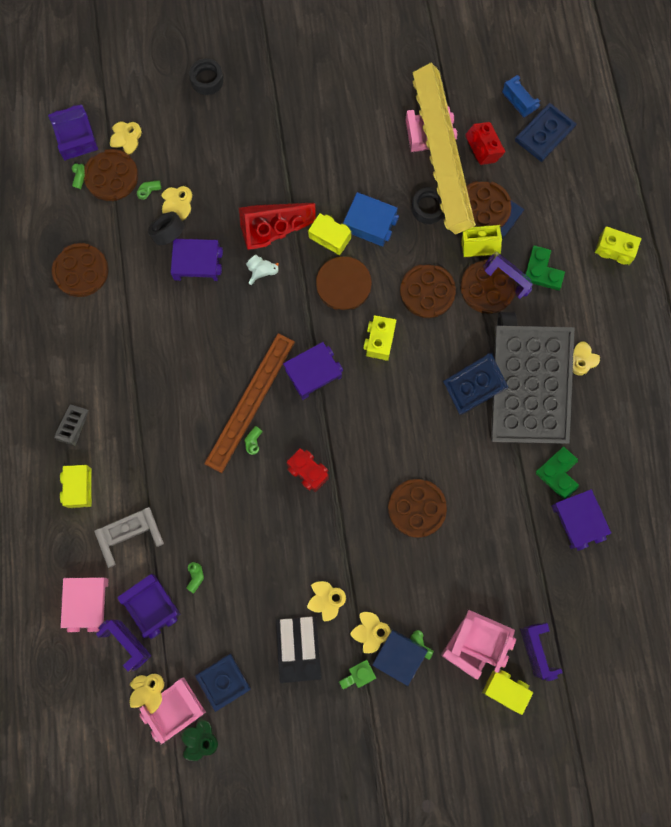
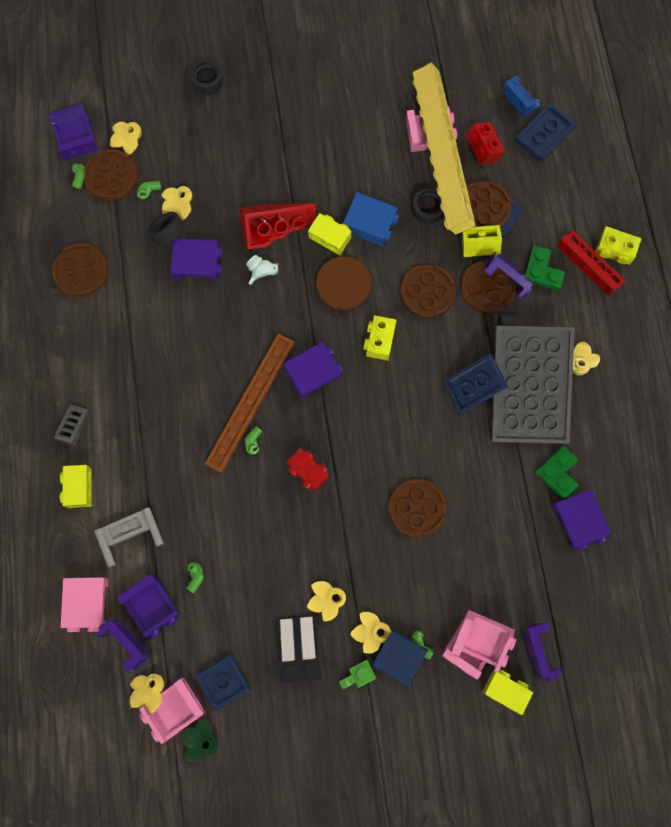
(588, 264): none -> red fence

